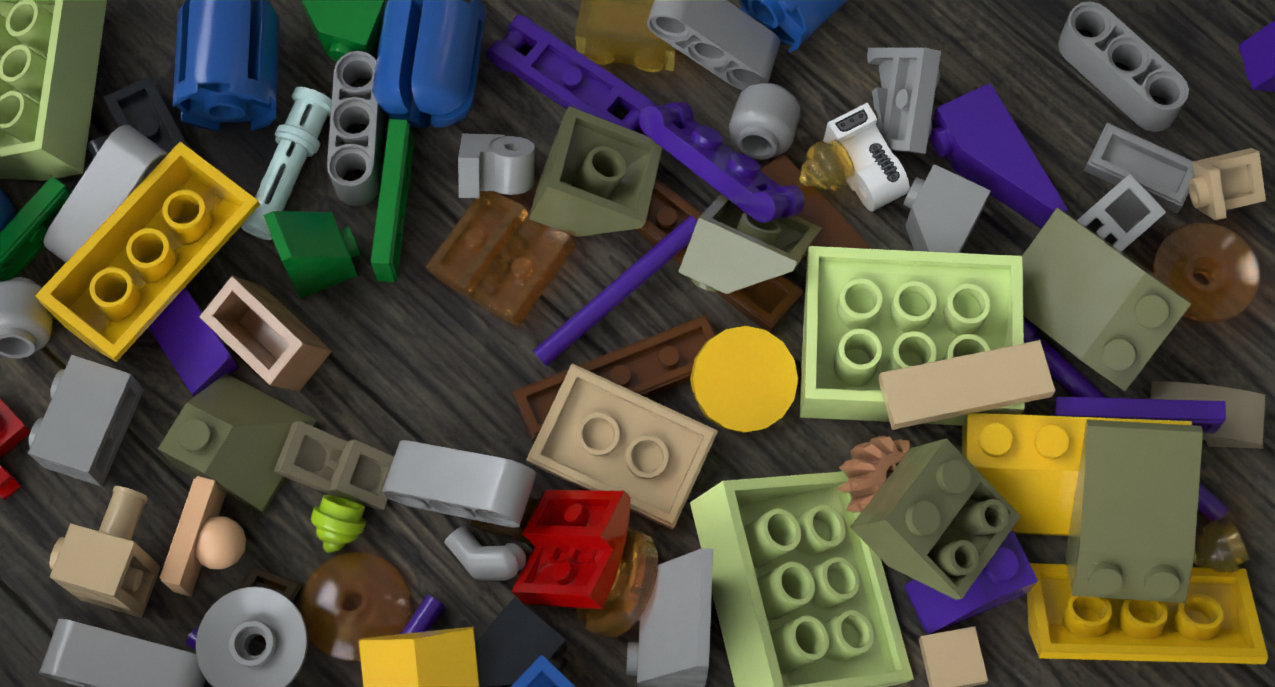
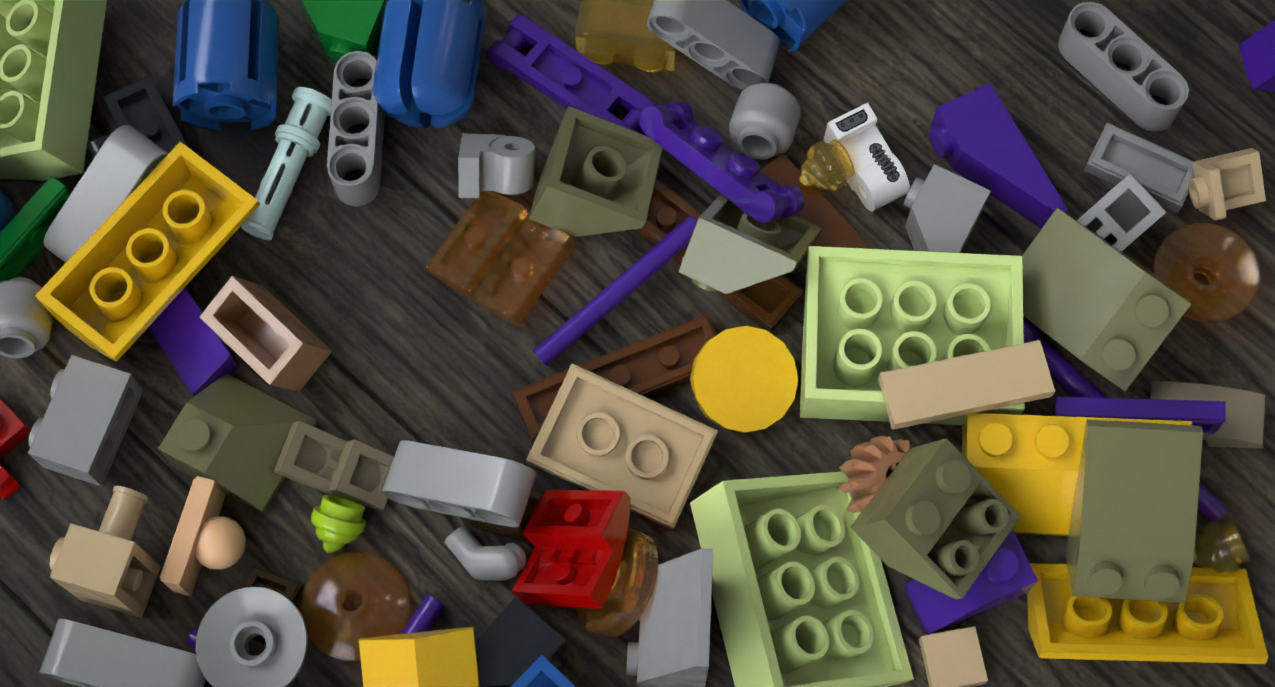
(313, 249): green slope -> none
(393, 201): green tile -> none
(905, 95): light grey wing -> none

